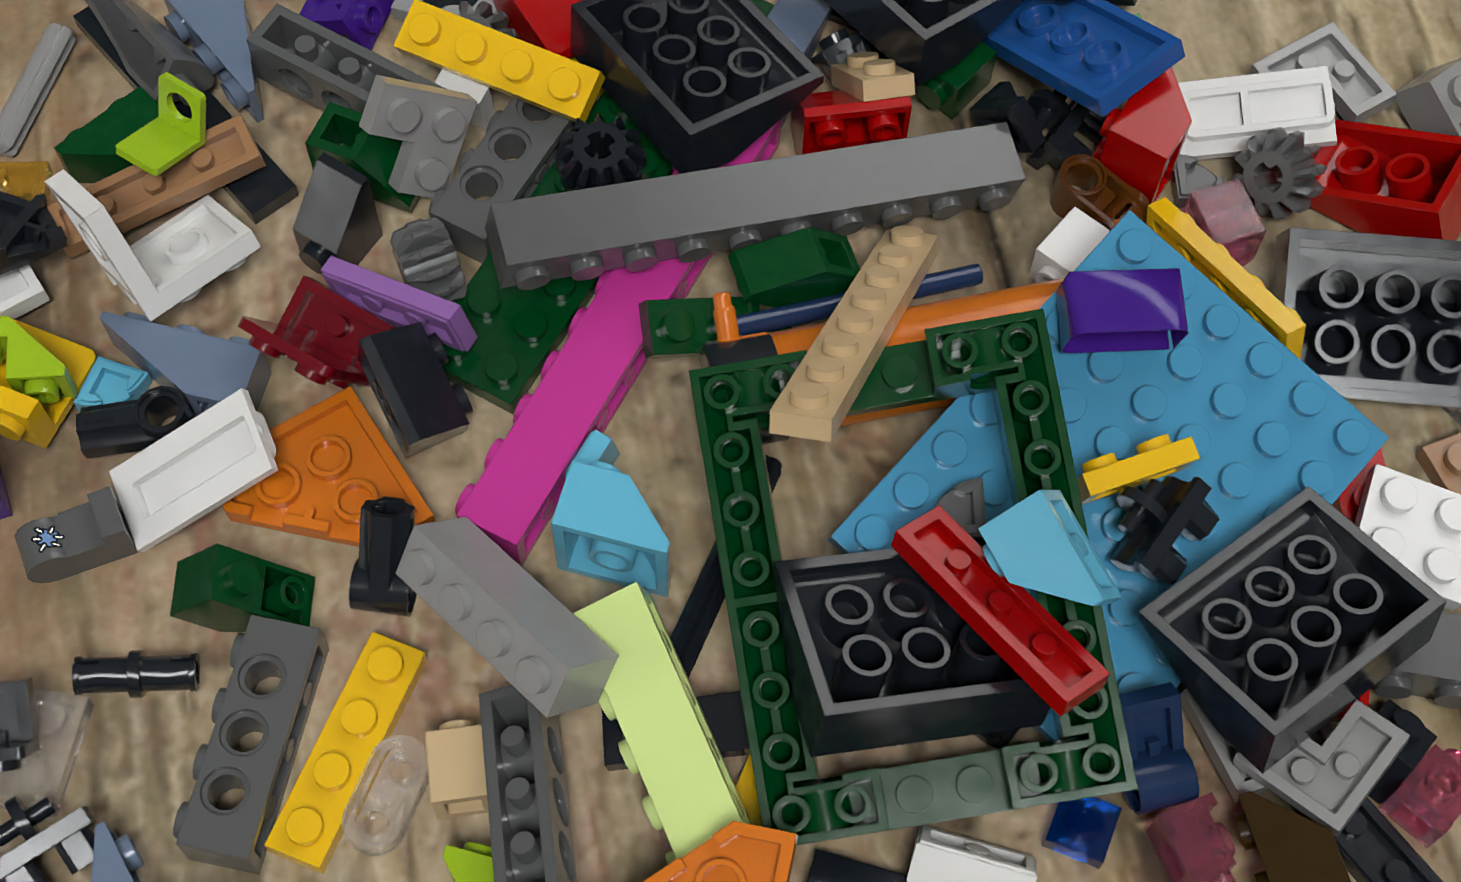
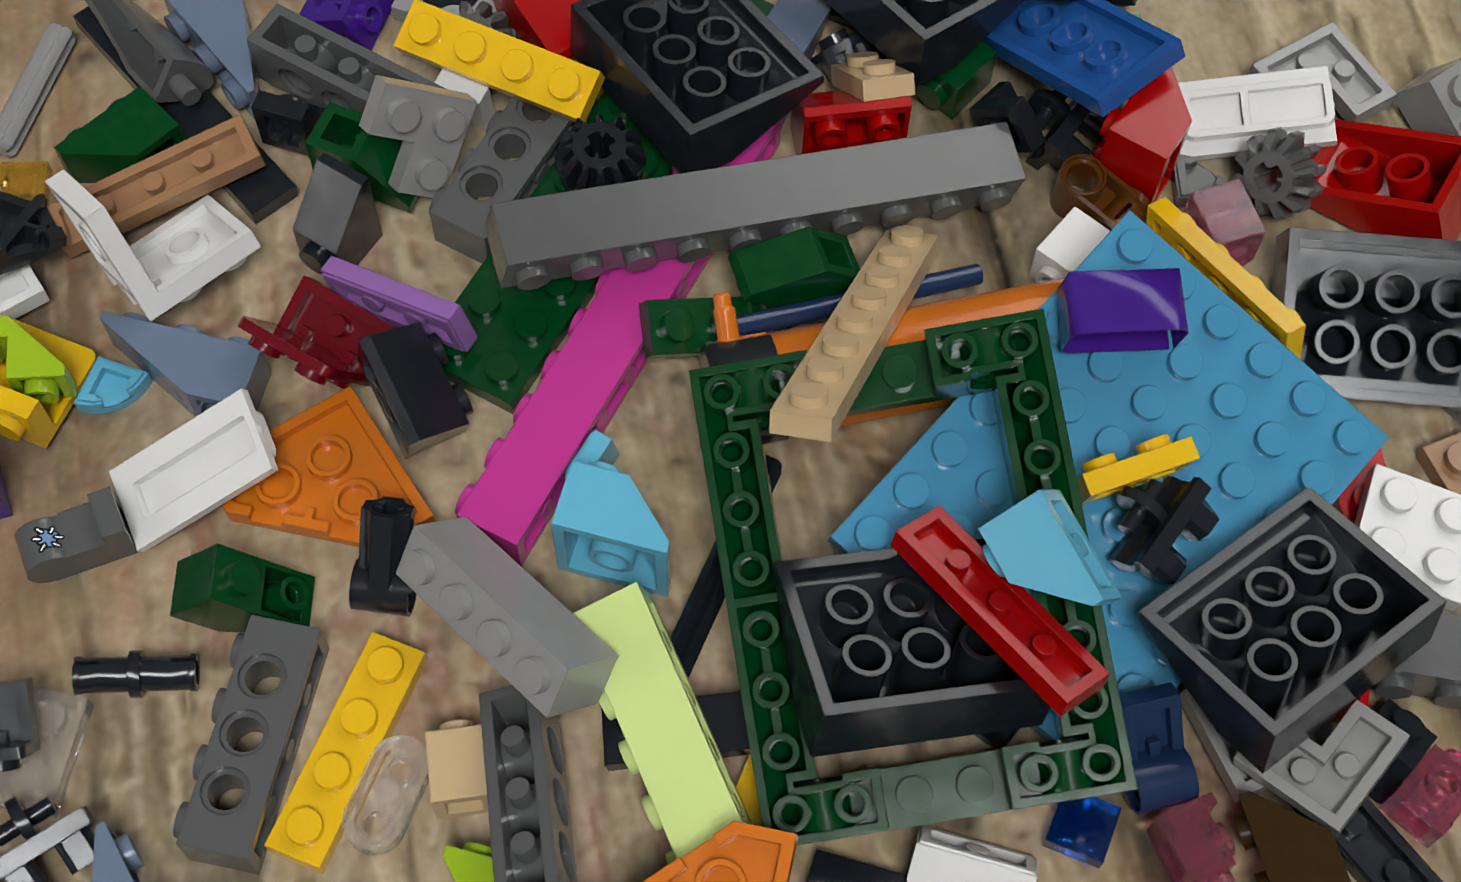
(130, 424): black piece -> none
(169, 135): lime bracket -> none
(285, 120): none -> black bracket
(429, 259): dark grey gear -> none
(966, 505): dark grey tile -> none

